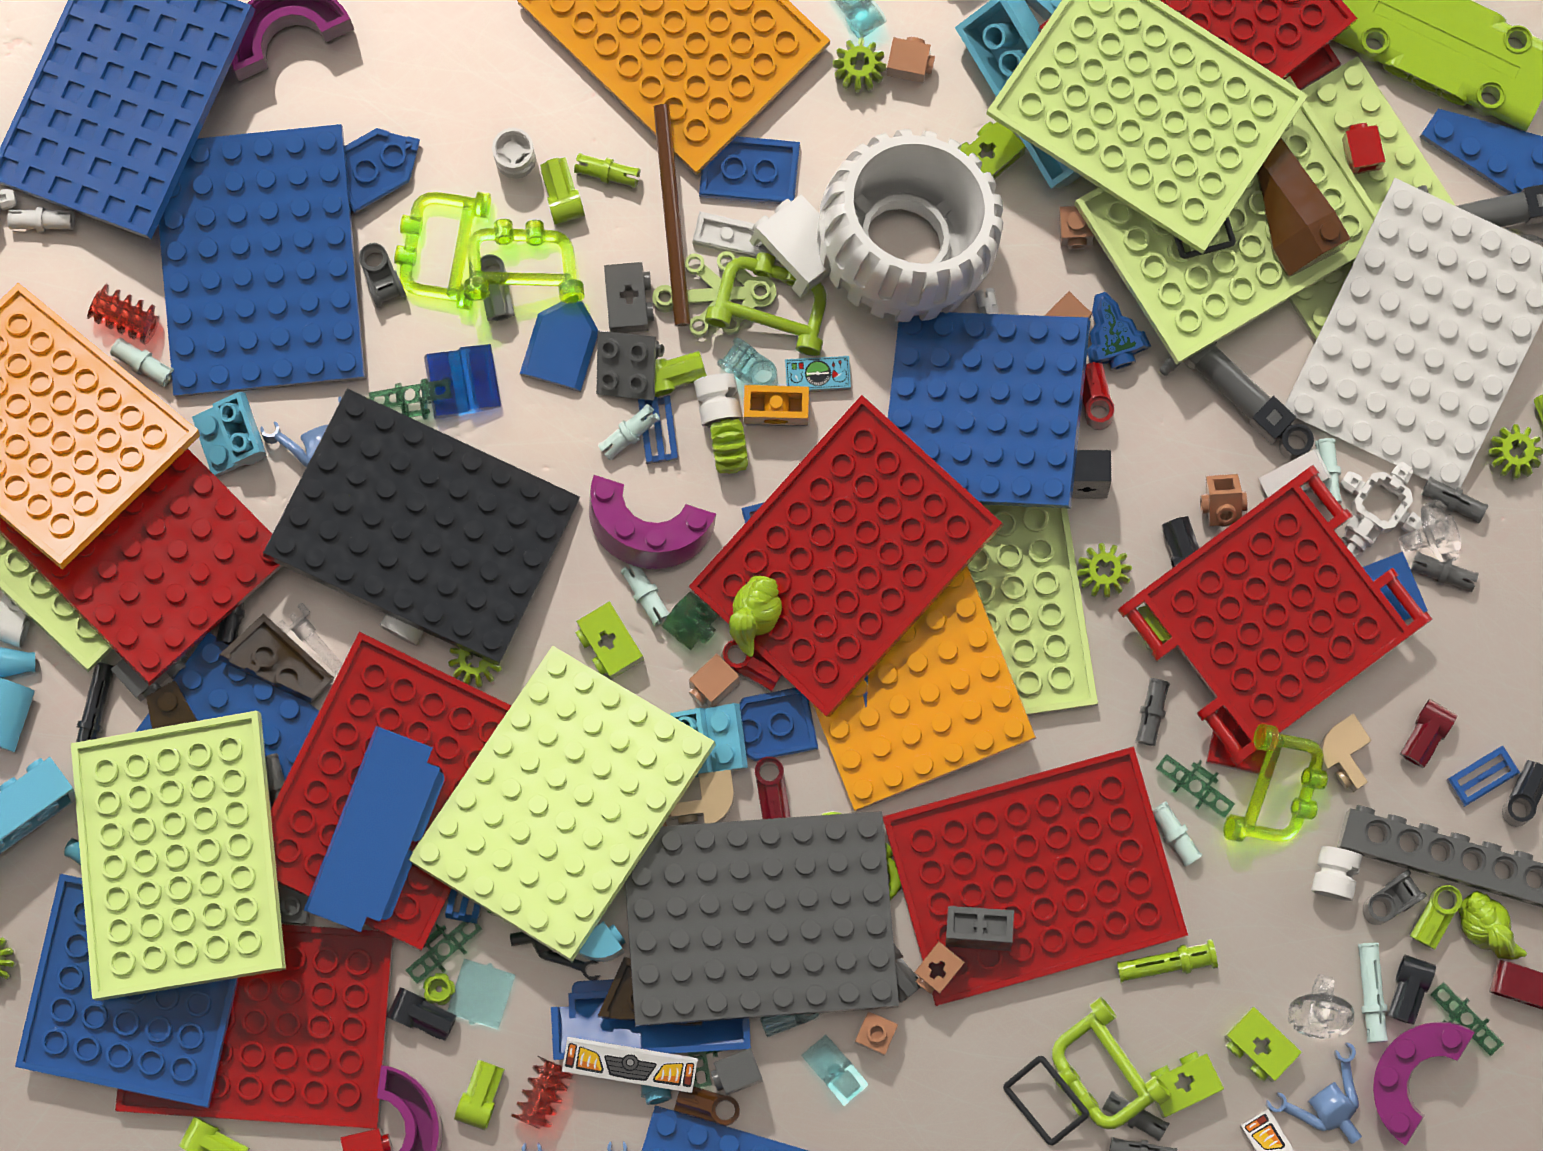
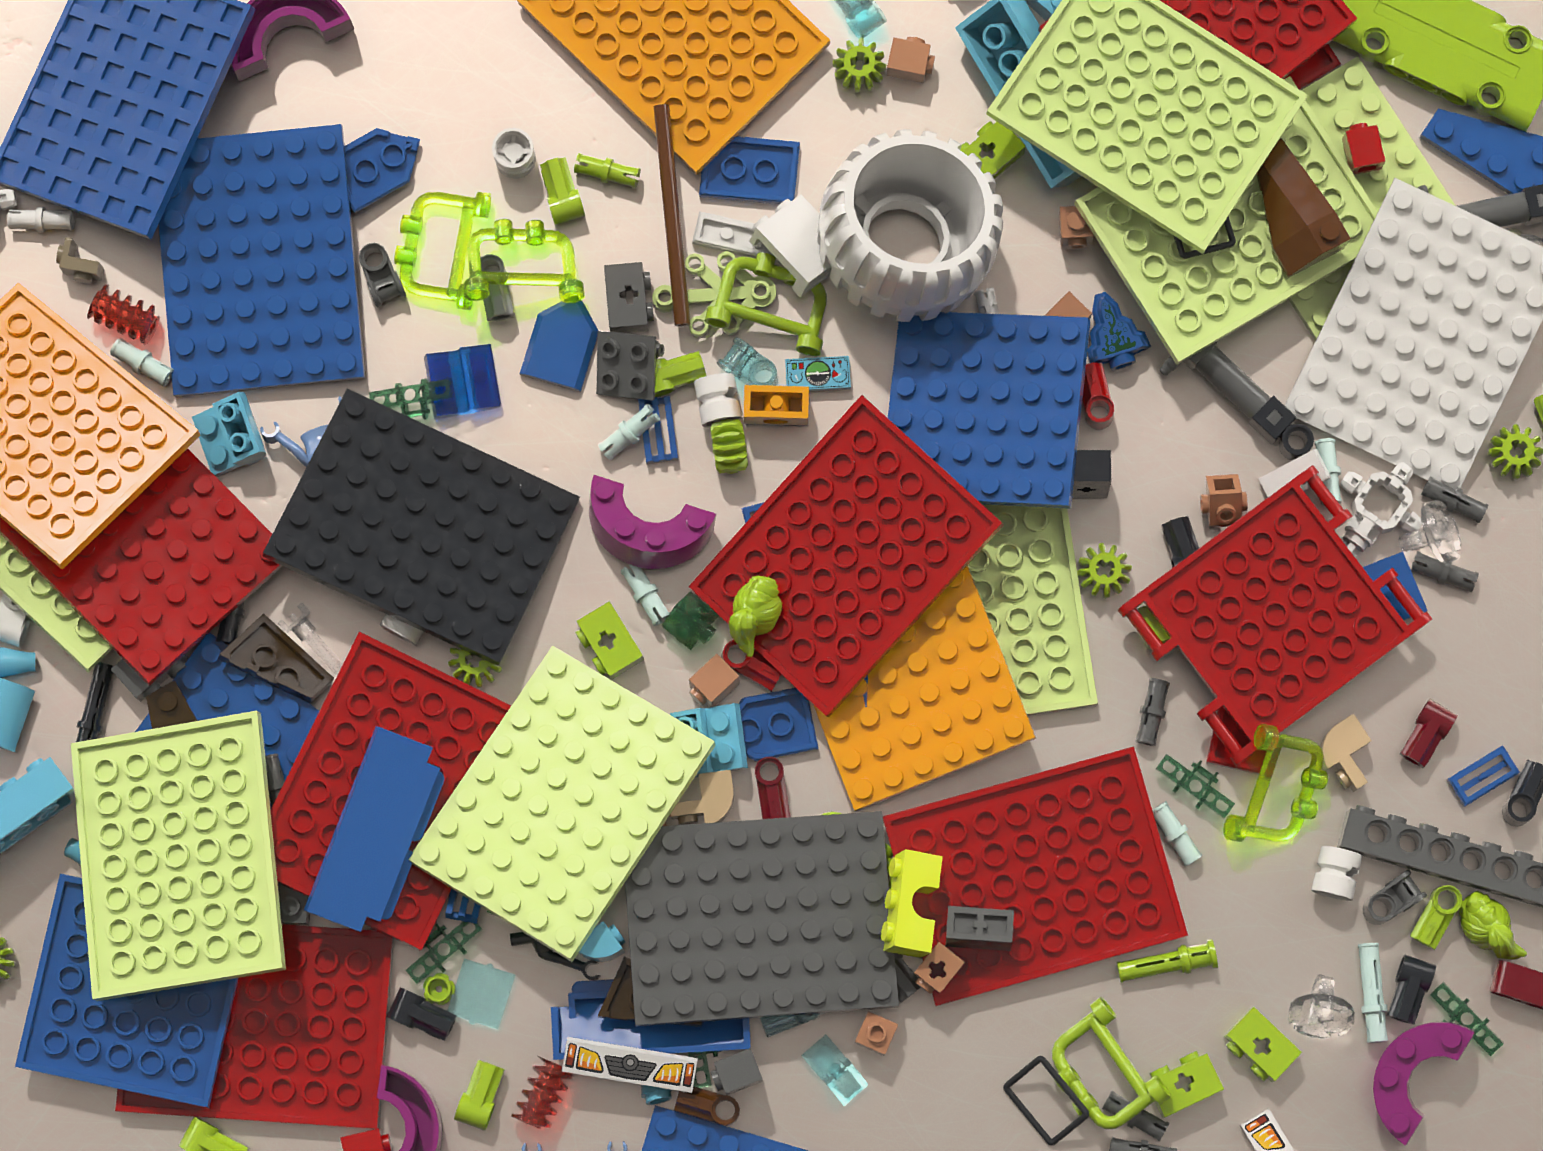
(81, 269): none -> dark tan bracket
(904, 929): none -> neon yellow arch
(1330, 1104): medium blue piece -> none

